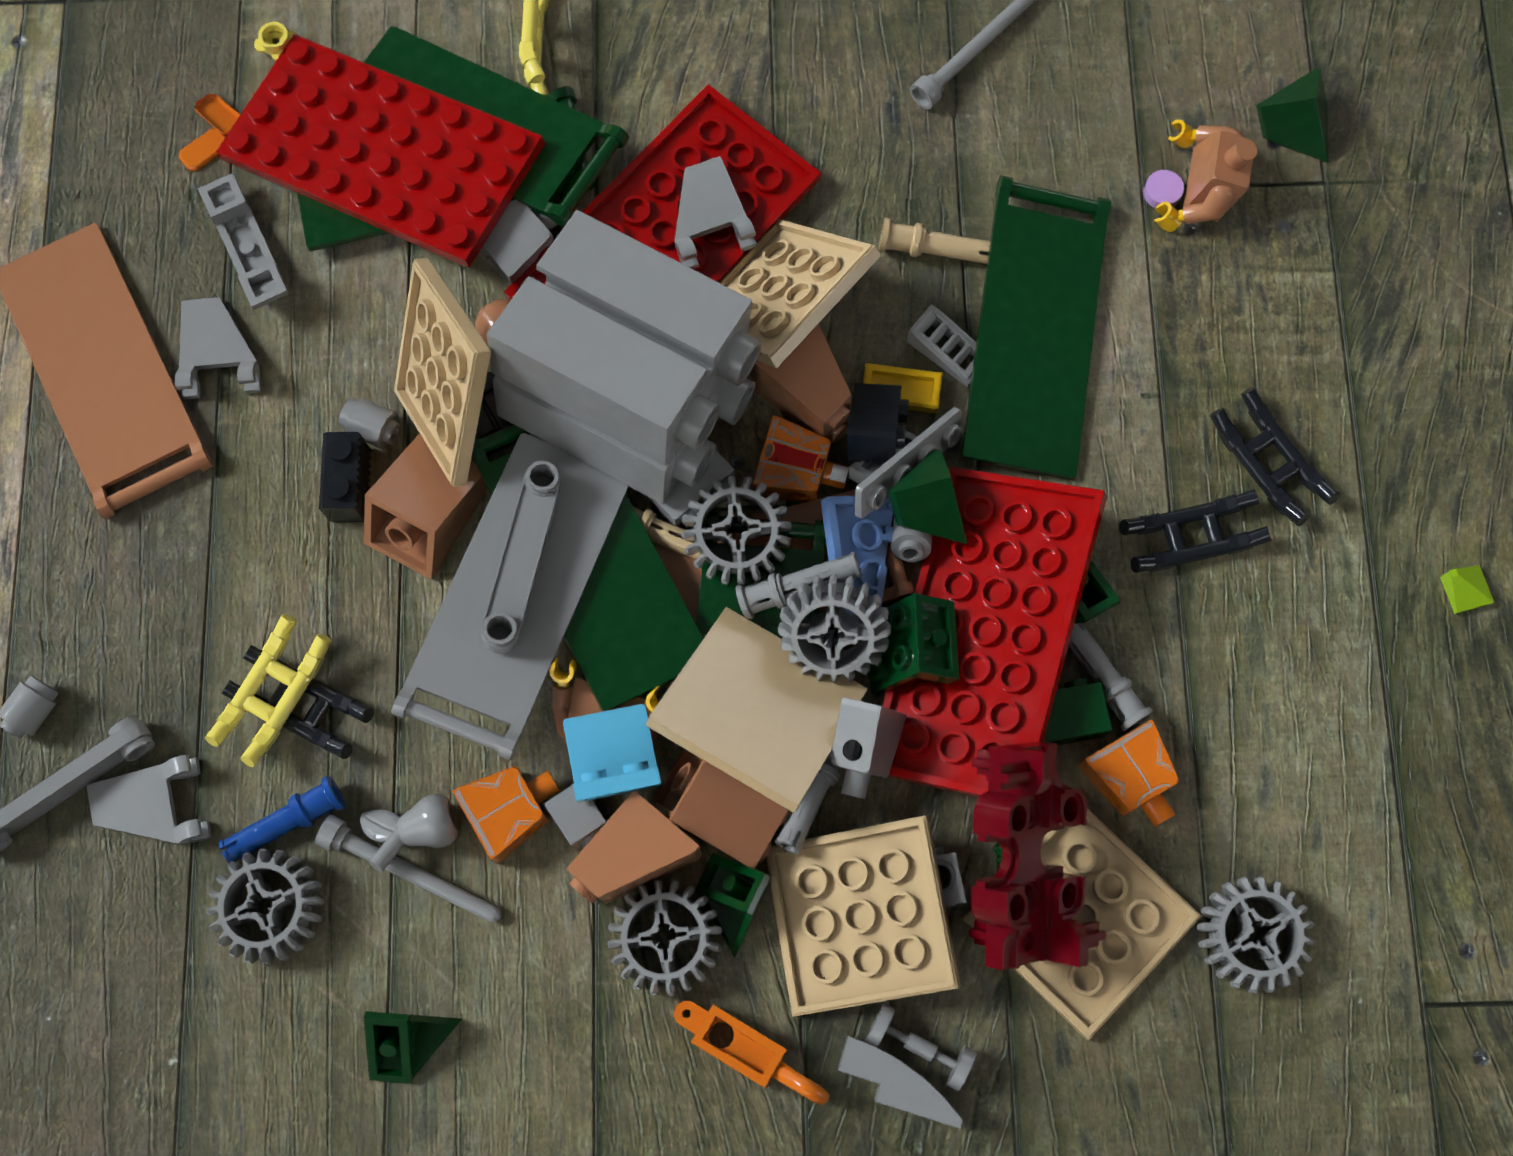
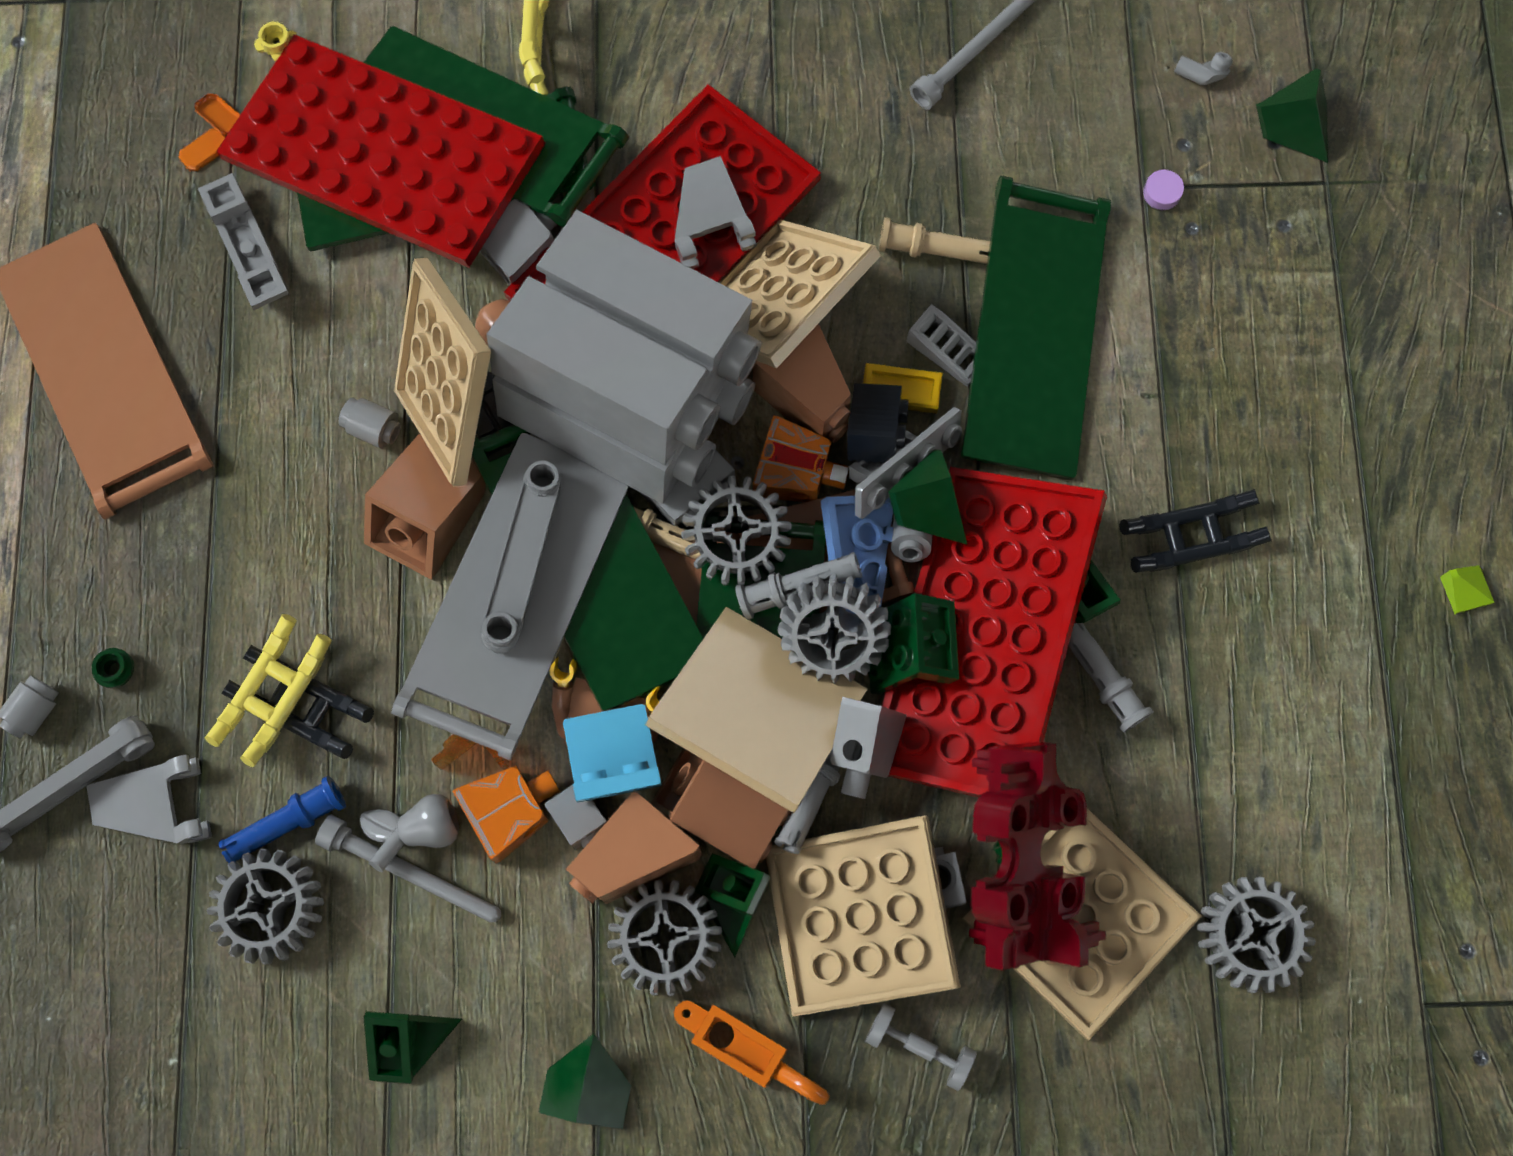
(104, 660): none -> dark green plate
(212, 341): light grey flag -> none
(344, 476): black brick -> none
(455, 747): none -> clear orange bracket
(586, 1087): none -> dark green slope
(897, 1082): light grey slope -> none
(1078, 714): dark green brick -> none
(1134, 773): orange torso -> none
(1206, 72): none -> light grey arm
(1216, 175): nougat torso -> none
(1295, 464): black piece -> none

